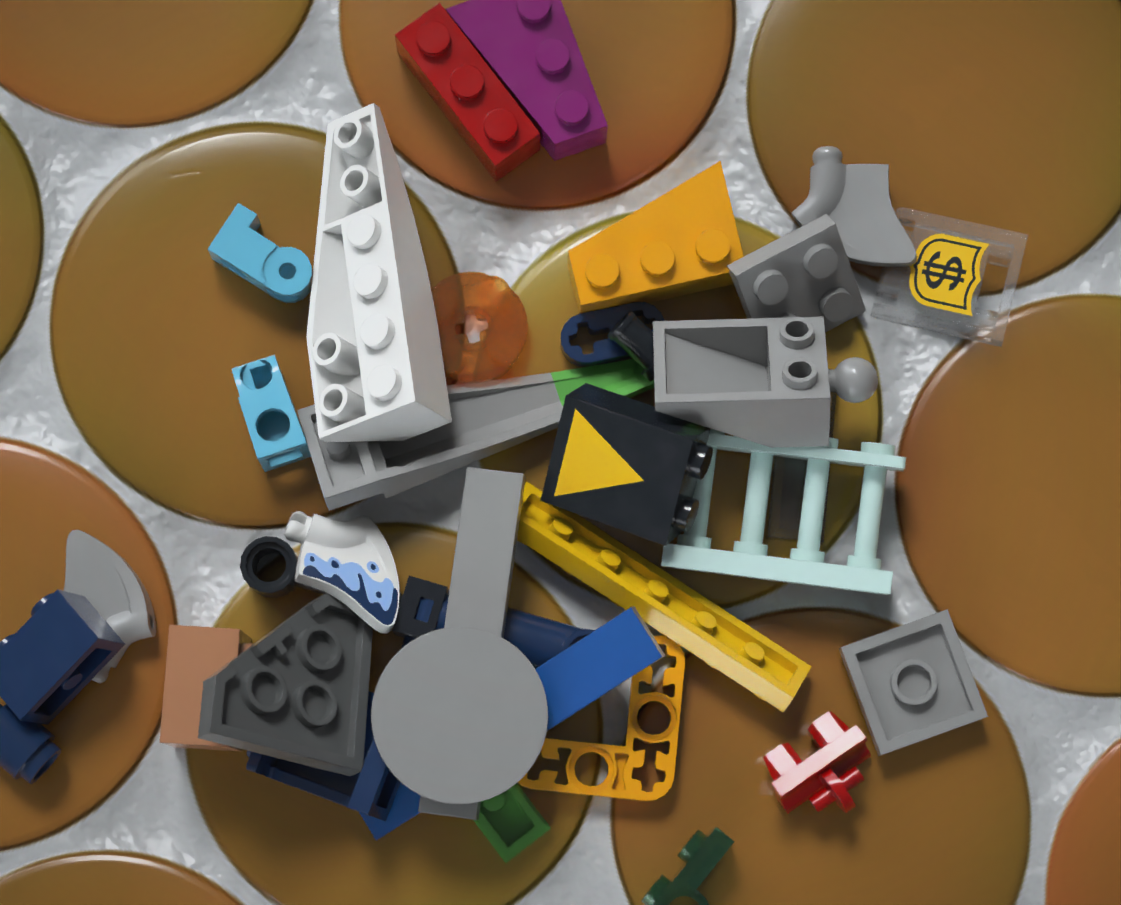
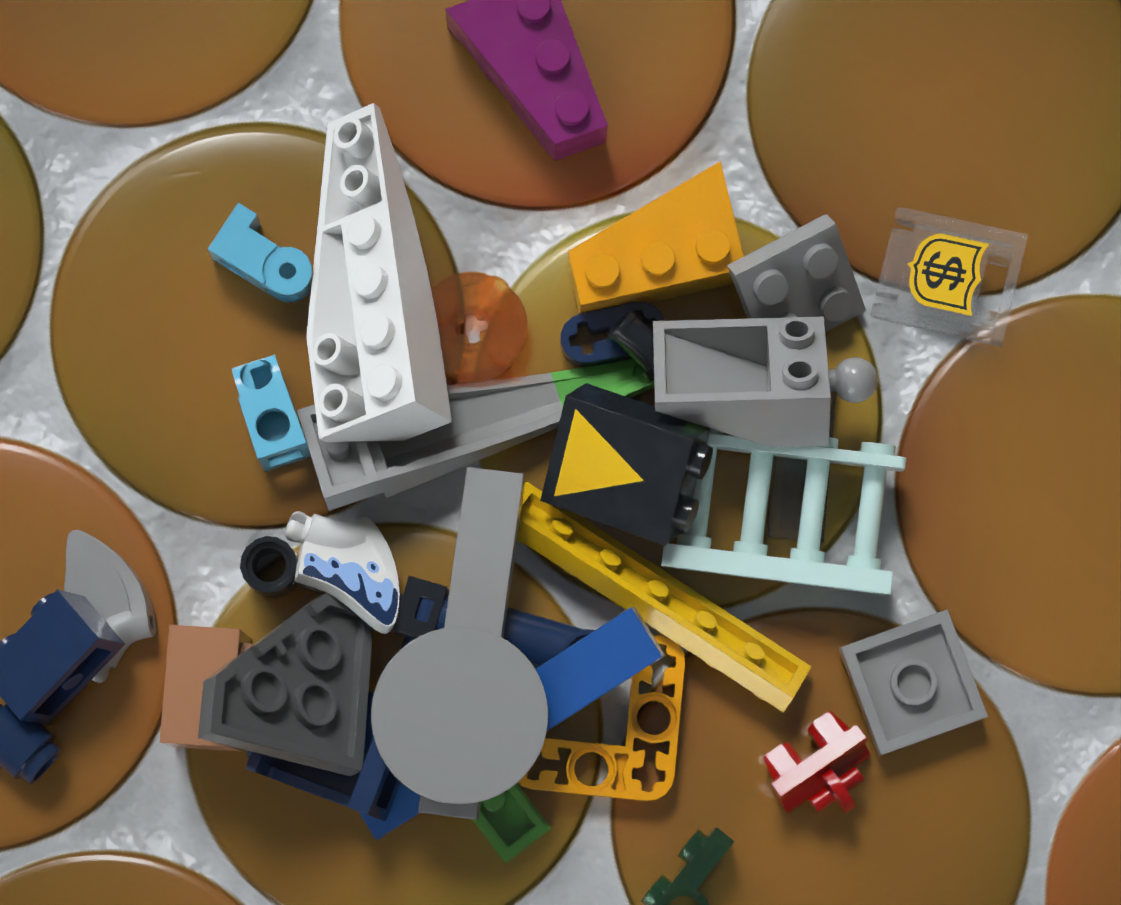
(467, 92): red brick -> none
(861, 208): light grey arm -> none

